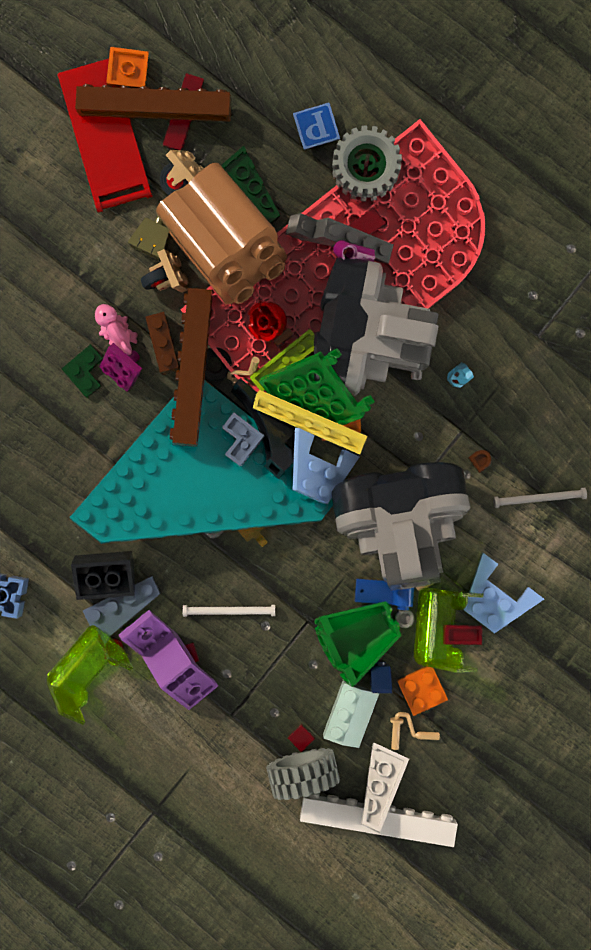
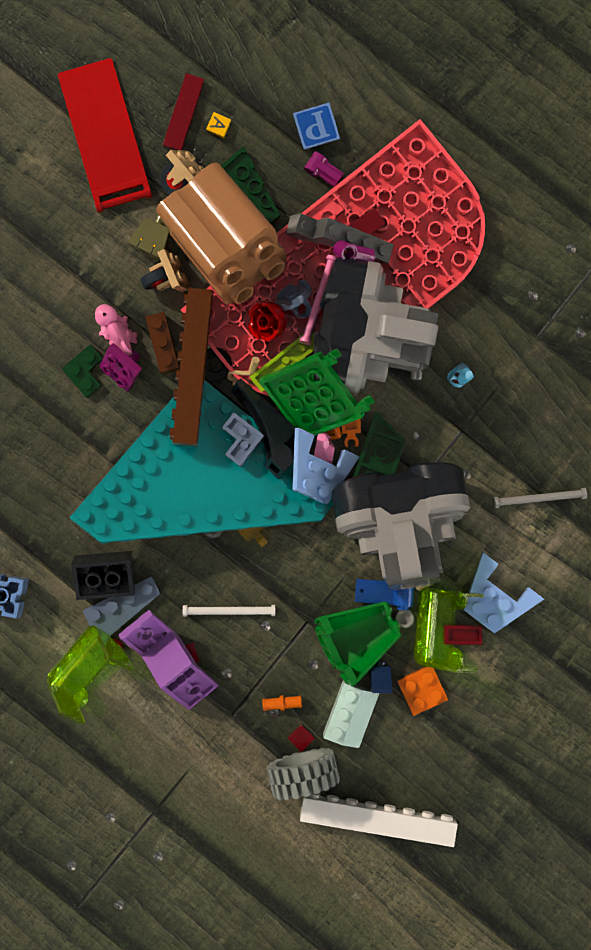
(127, 68): orange plate -> none
(153, 103): reddish brown brick -> none
(218, 125): none -> yellow tile
(282, 703): none -> orange pin
(285, 336): reddish brown tile -> none
(293, 296): none -> sand blue tile
(309, 422): light yellow plate -> none
(316, 306): none -> bright pink bar
(319, 167): none -> magenta piece
(324, 448): none -> bright pink rock
(365, 143): light grey wheel -> none
(381, 448): none -> dark green wing
(383, 781): white wing -> none
(396, 730): tan piece -> none
(480, 460): reddish brown tile -> none

